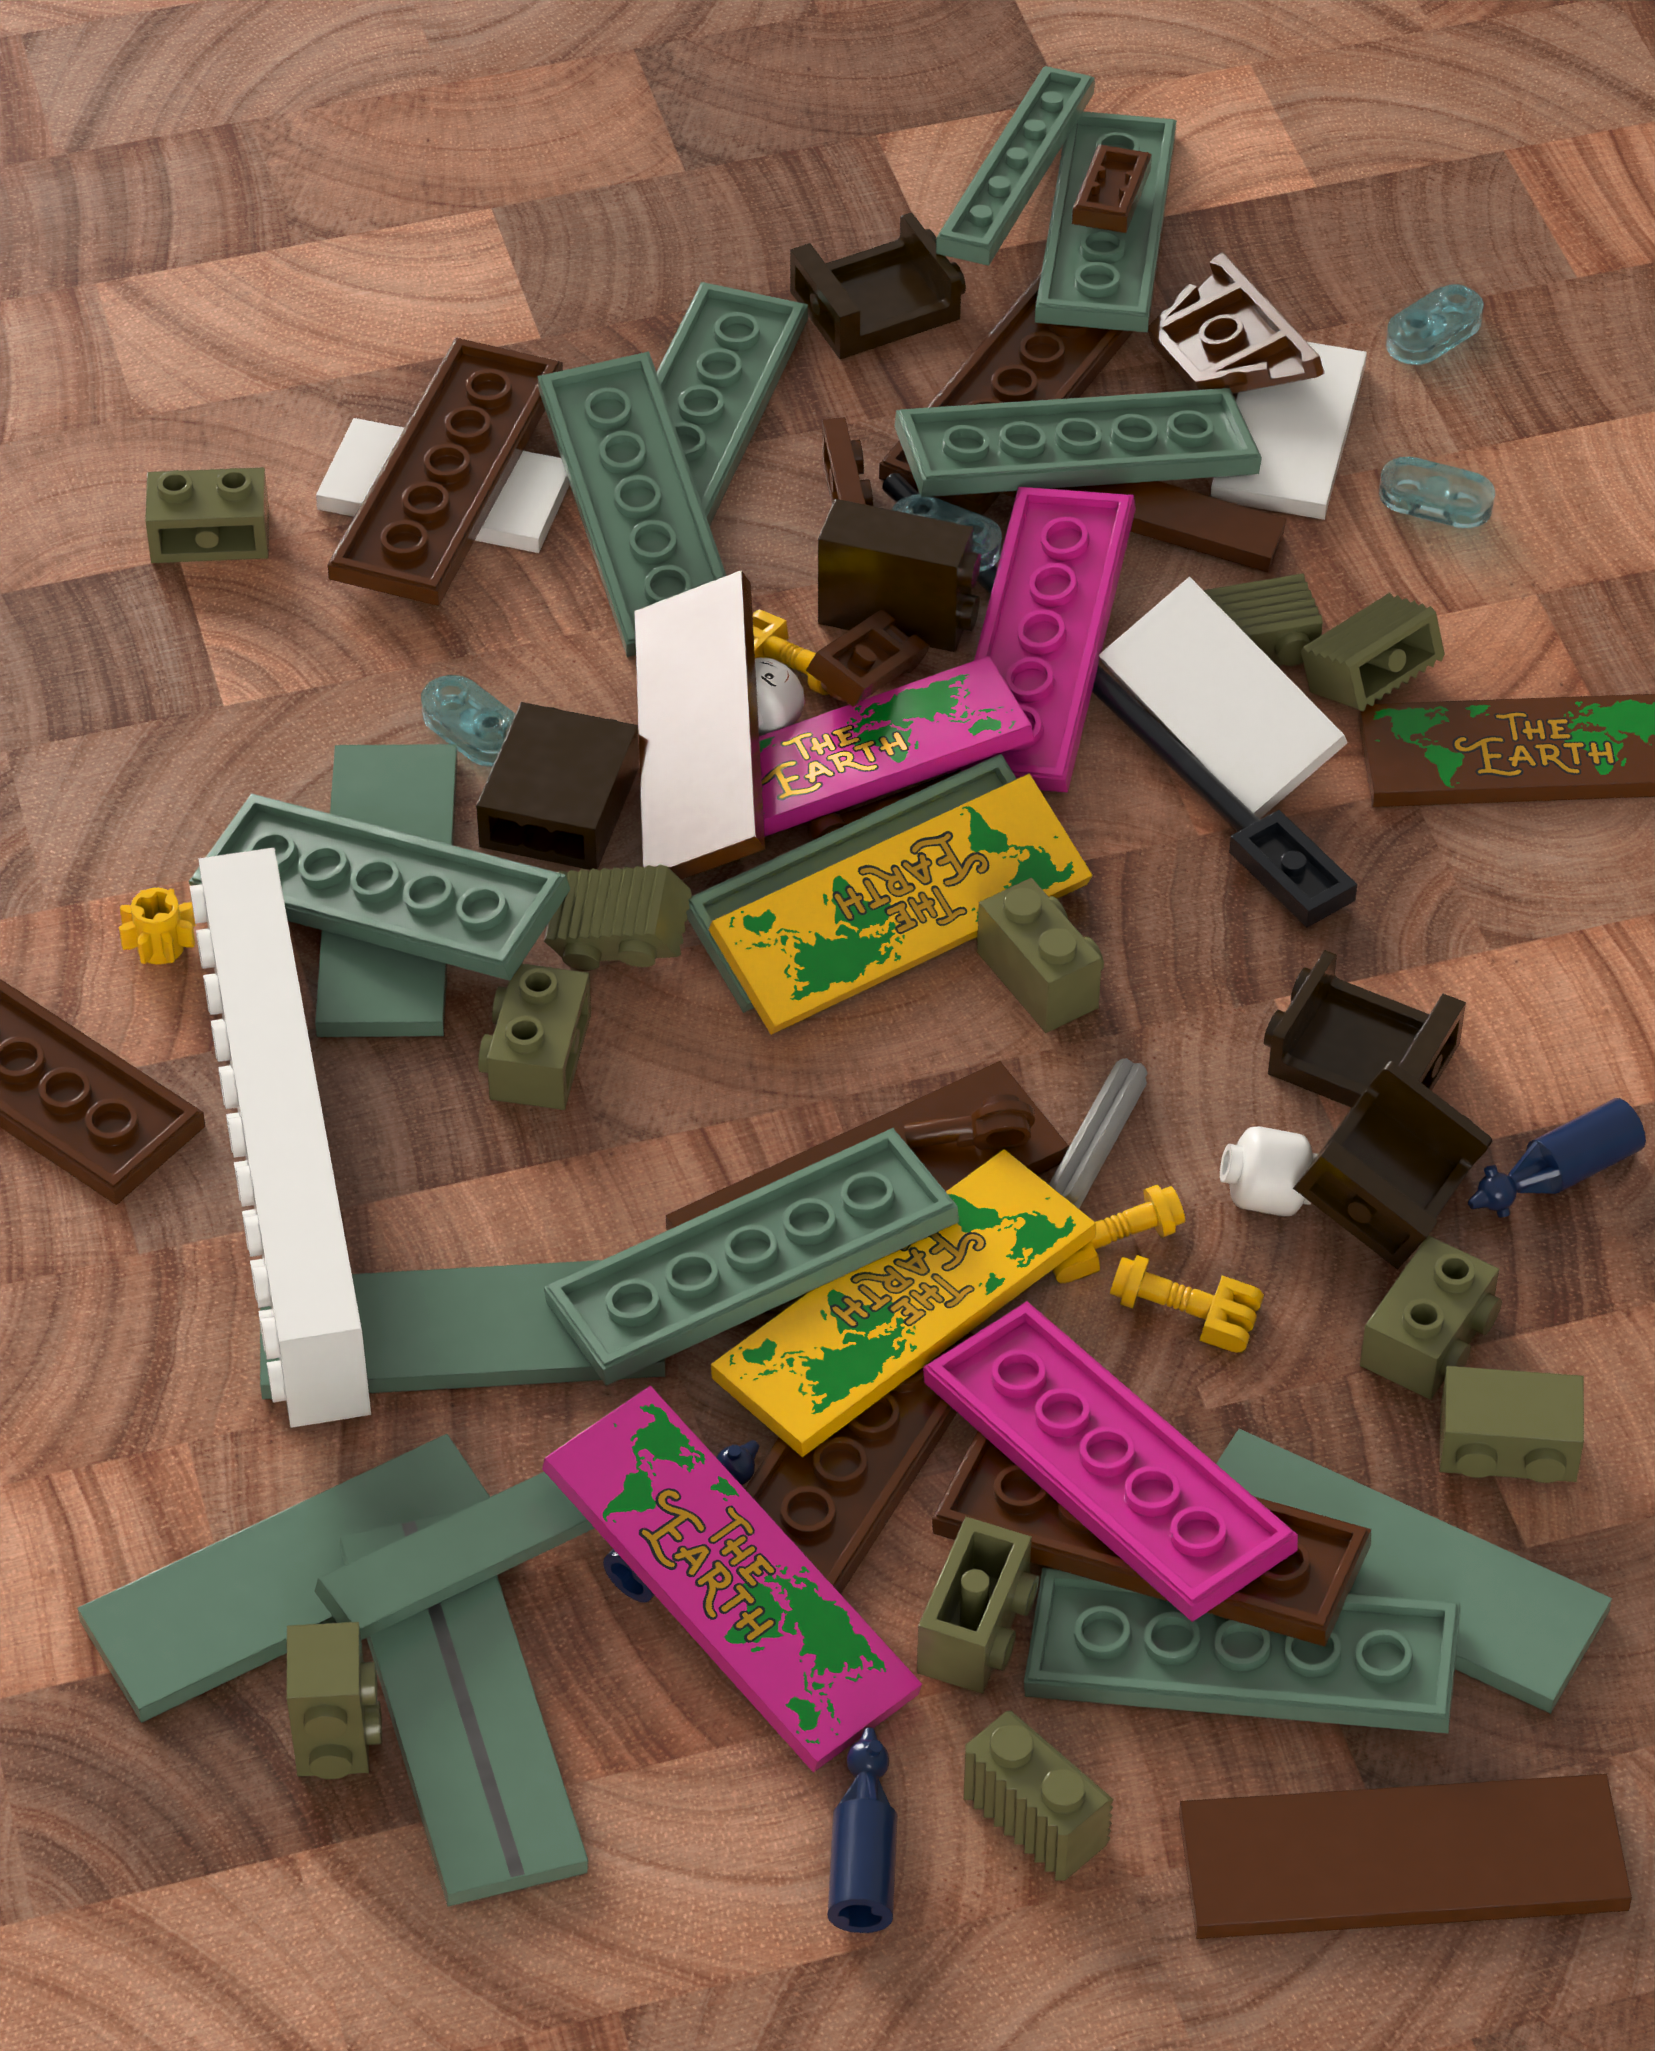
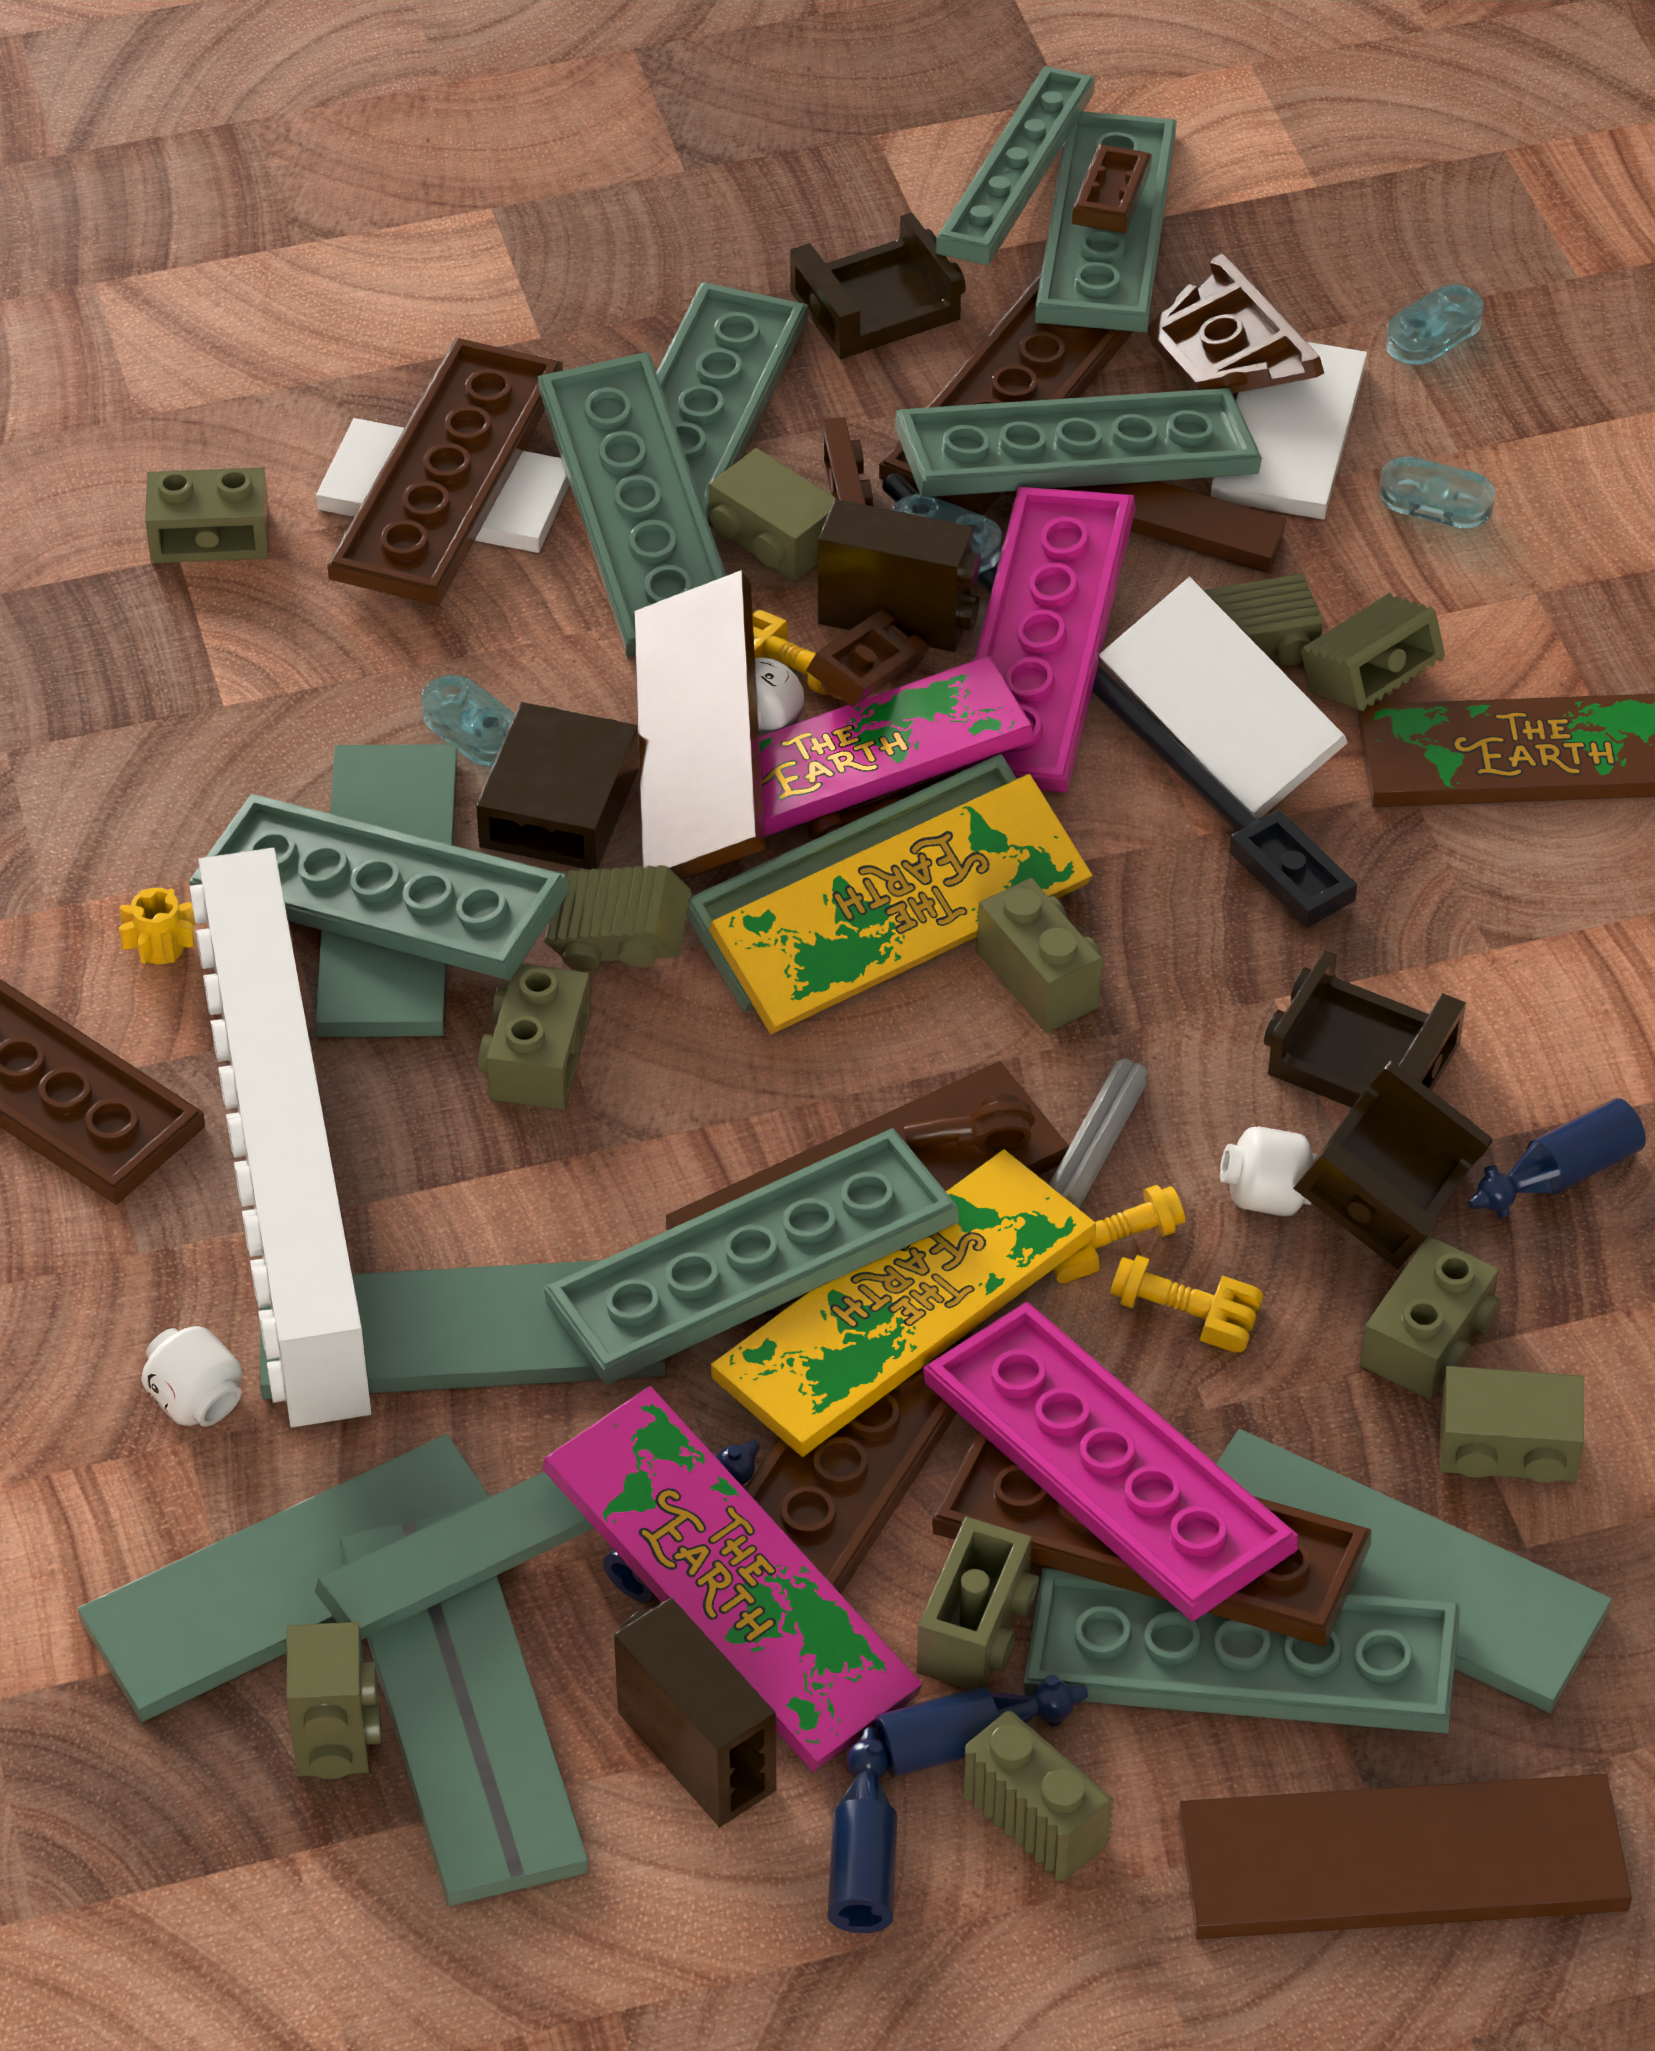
(192, 1376): none -> white head
(695, 1711): none -> dark brown brick
(770, 512): none -> olive brick
(941, 1728): none -> dark blue wheel

